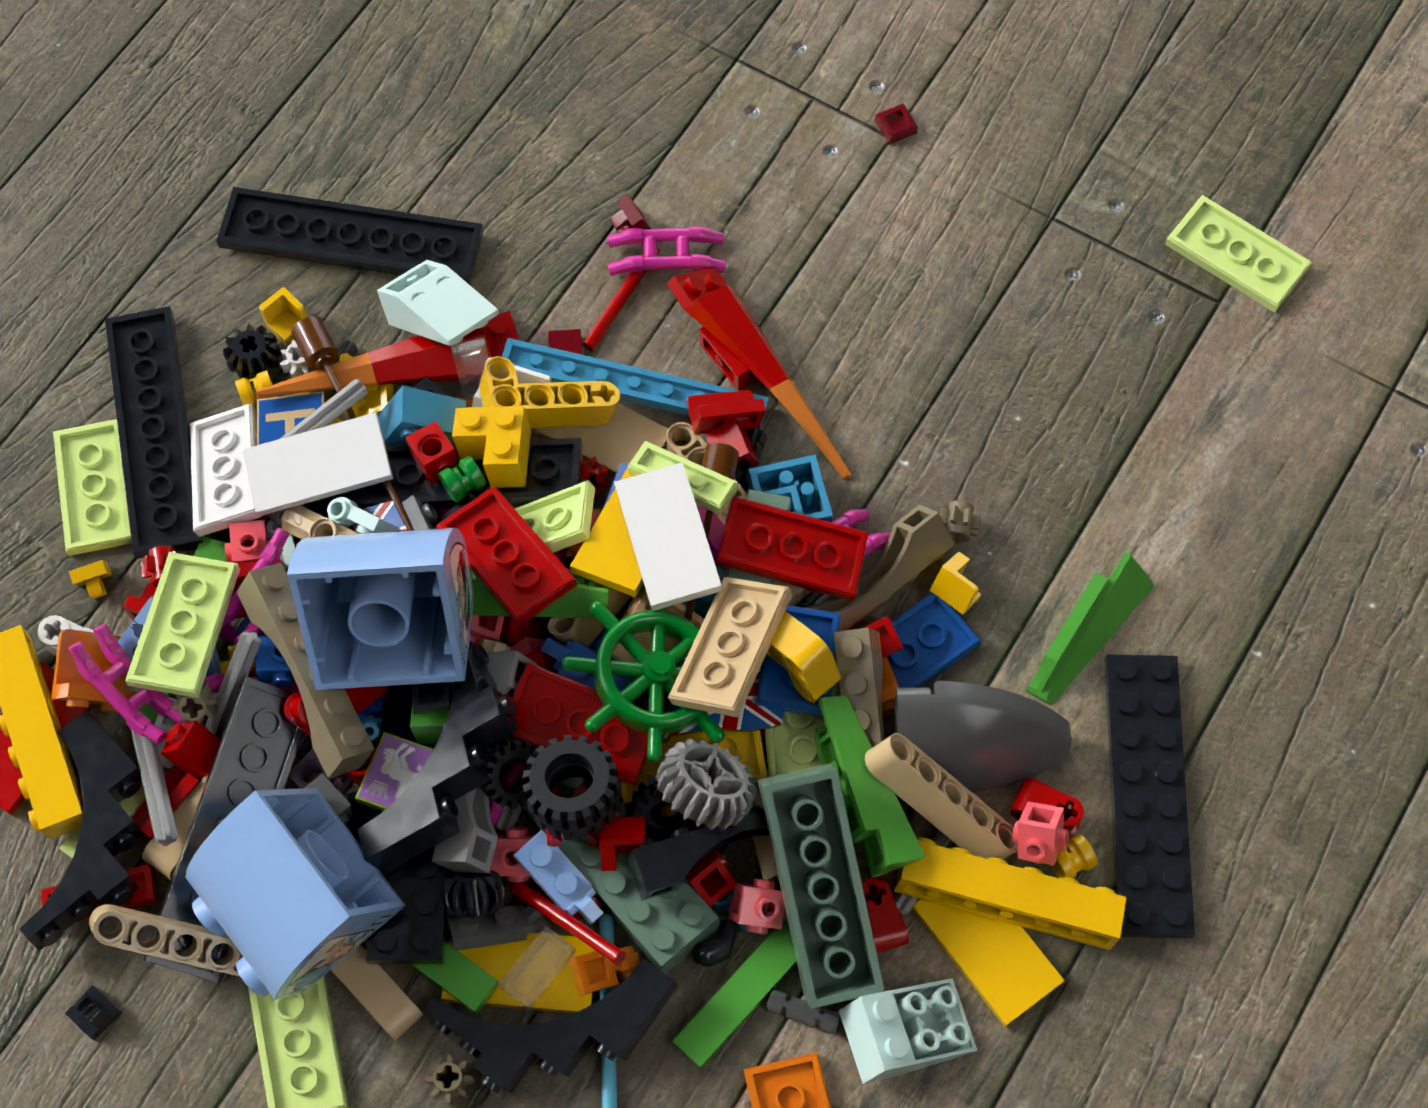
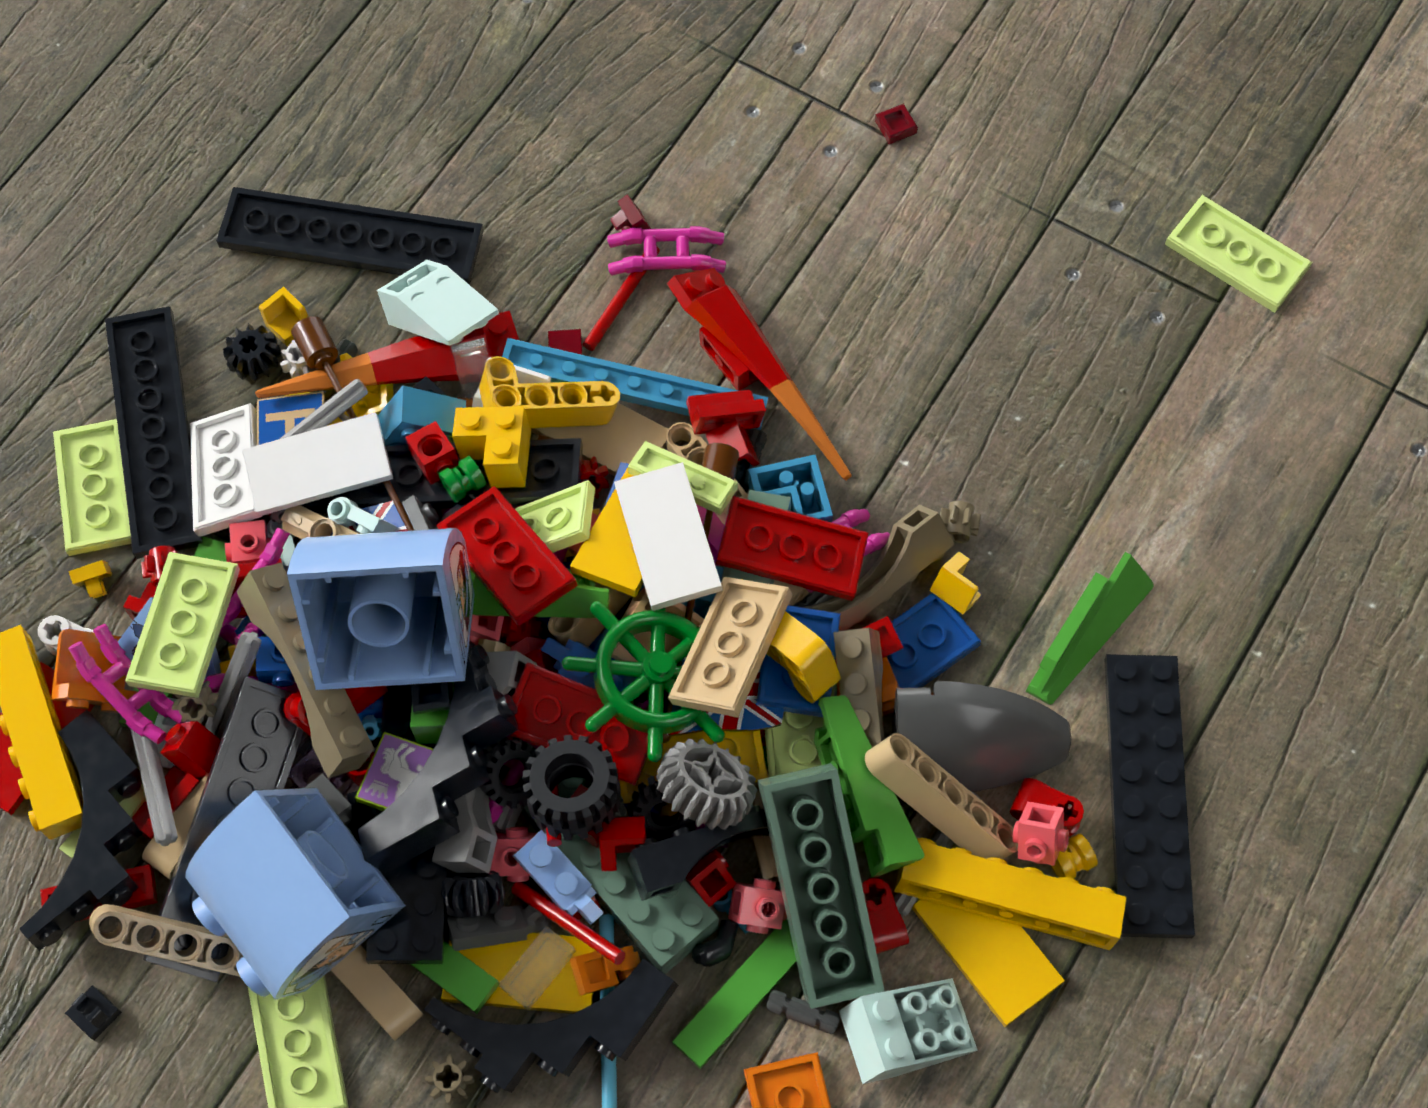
(246, 391): yellow wheel -> none

